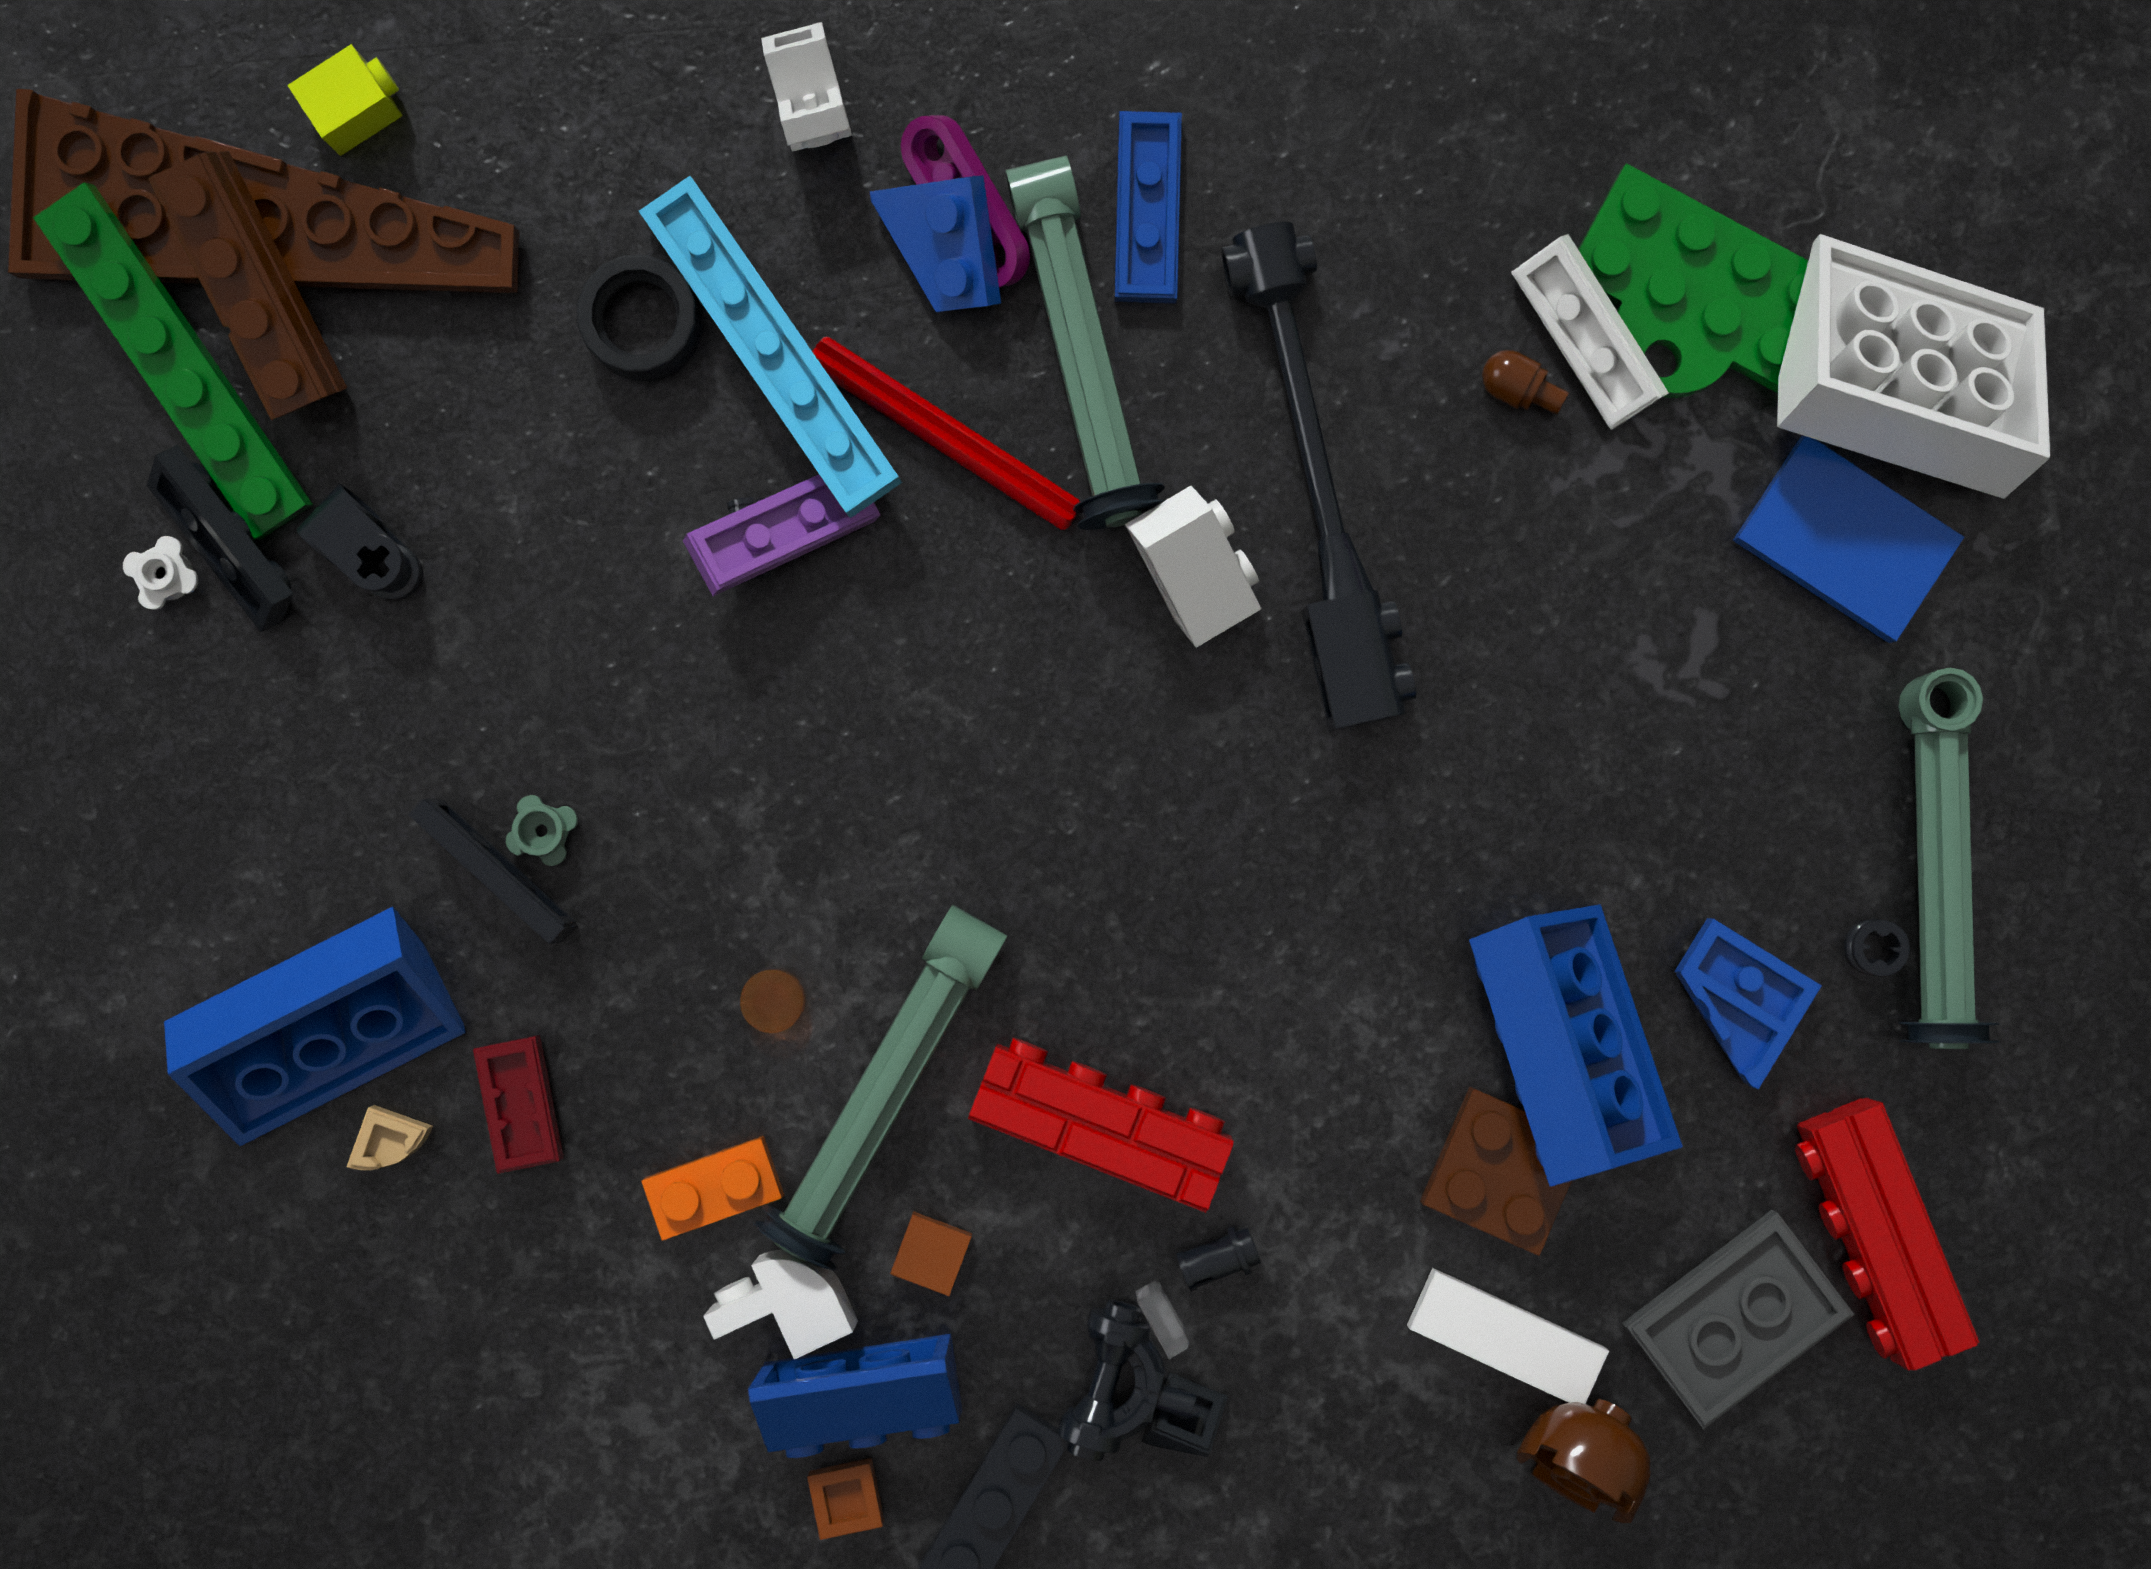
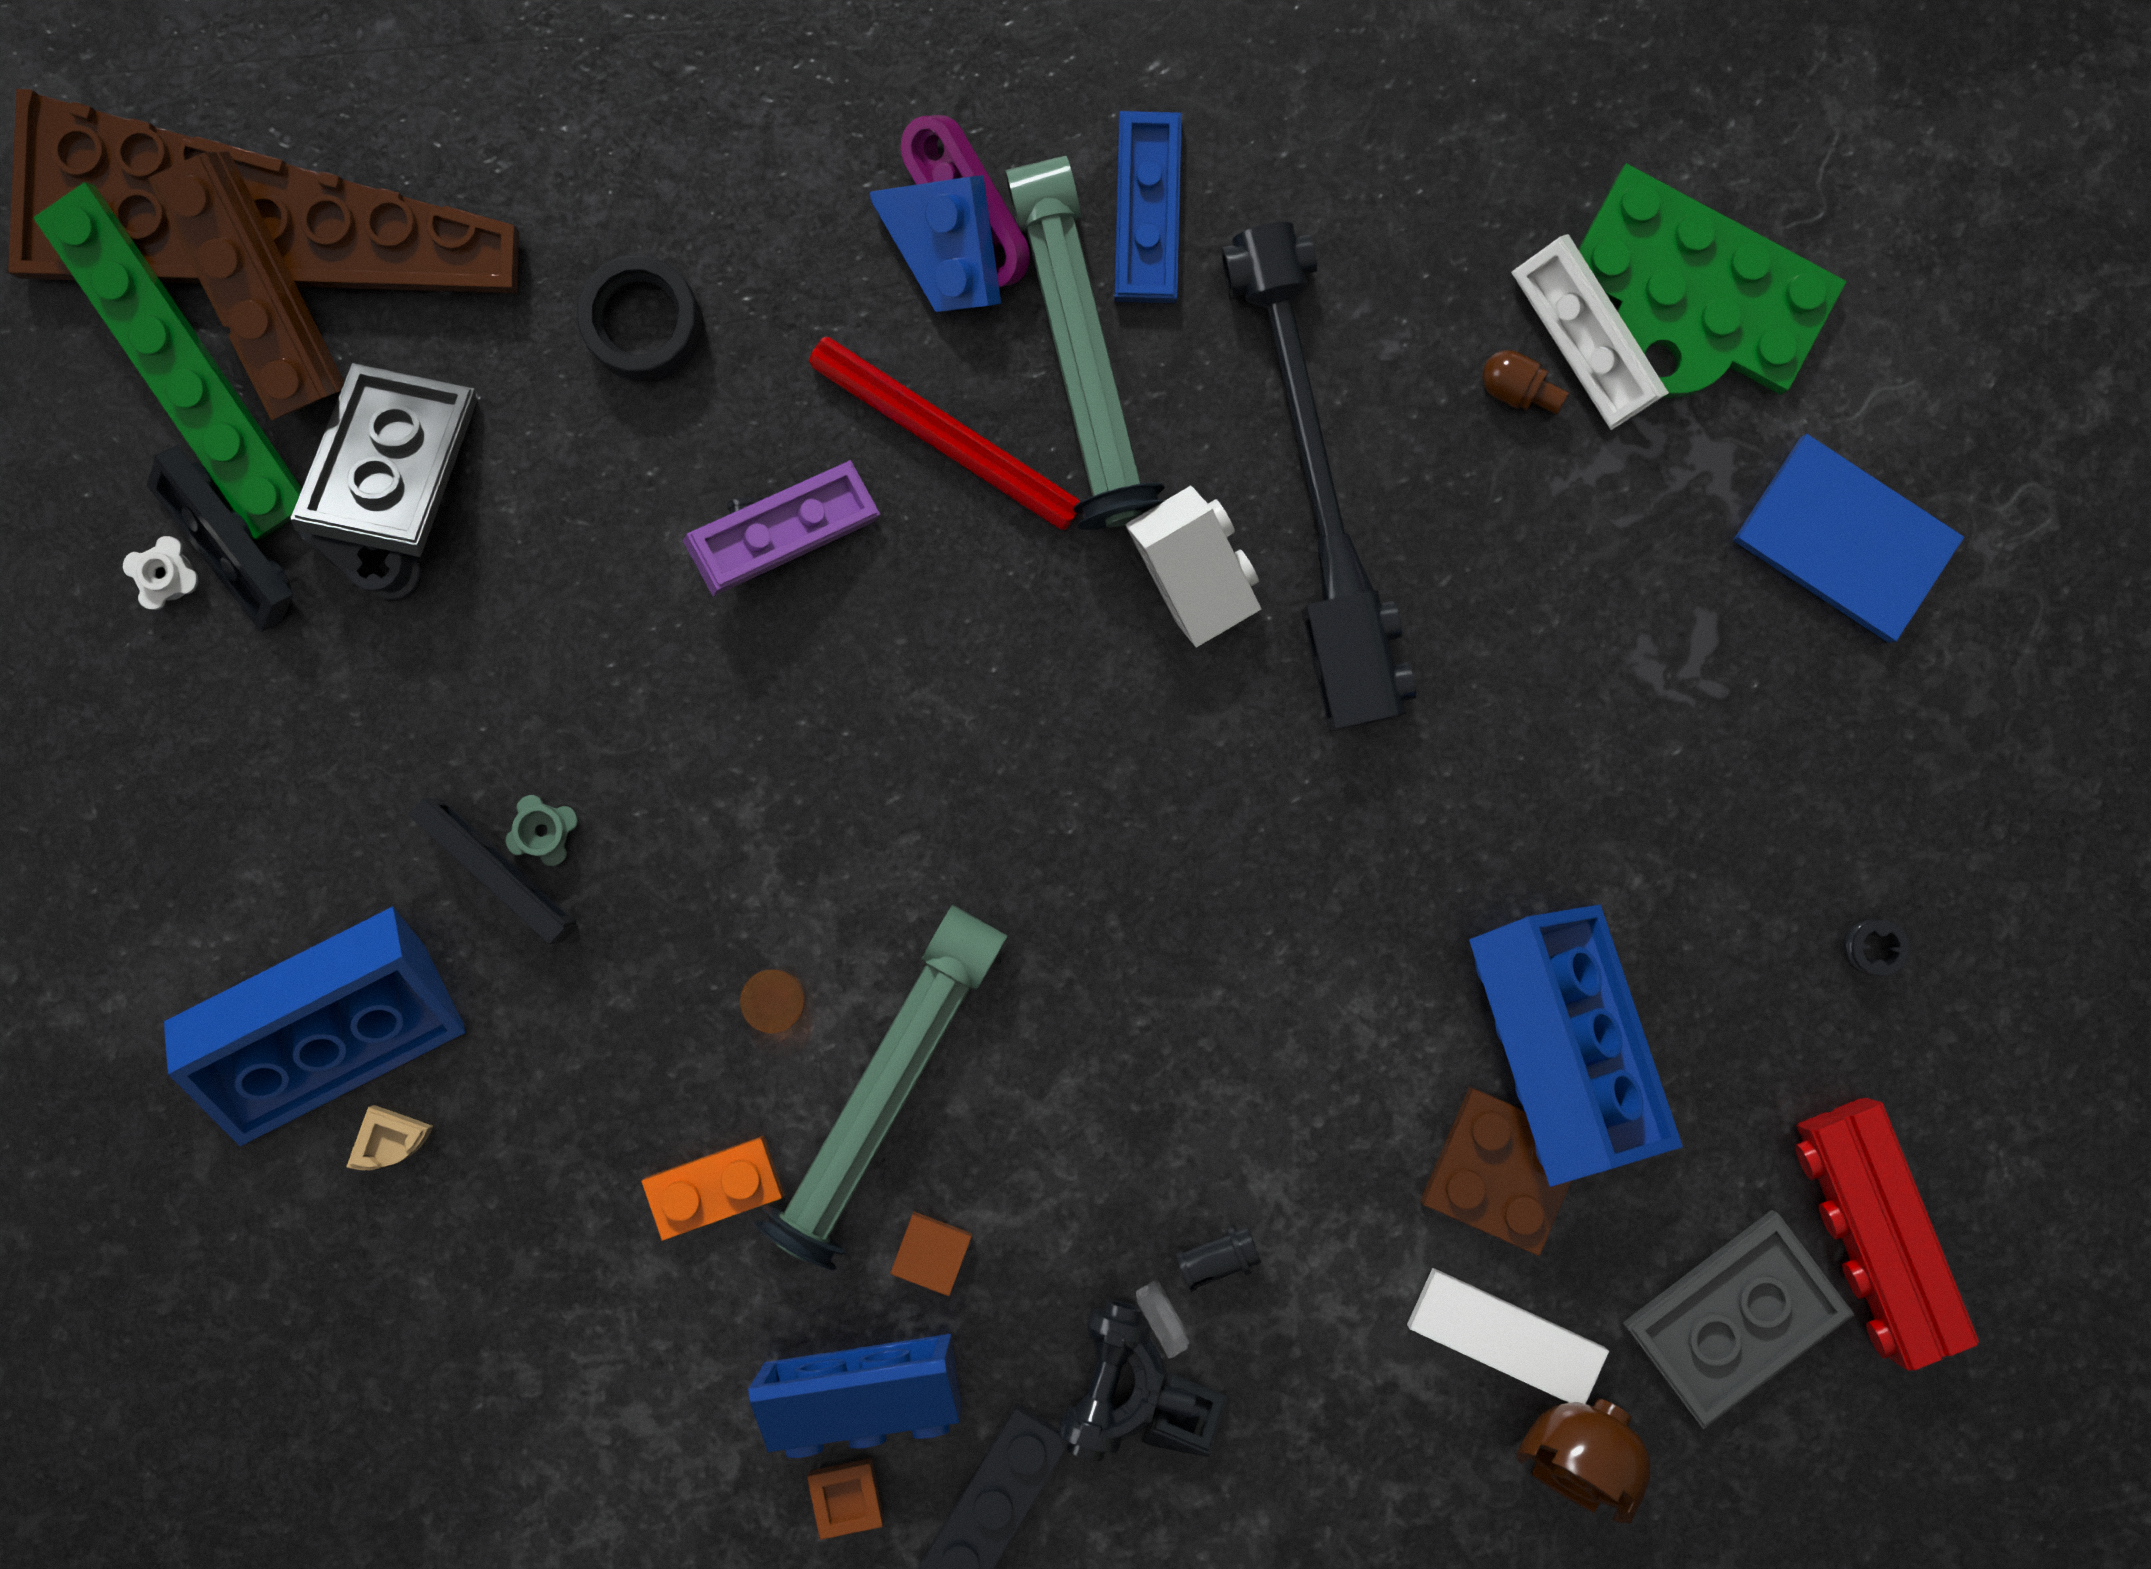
(347, 98): neon yellow brick -> none
(384, 460): none -> tile
(518, 1104): dark red plate -> none
(770, 347): medium azure plate -> none
(800, 1294): white brick -> none
(806, 87): white brick -> none
(1101, 1126): red brick -> none
(1744, 997): blue wing -> none
(1916, 370): white slope -> none
(1944, 859): sand green piece -> none

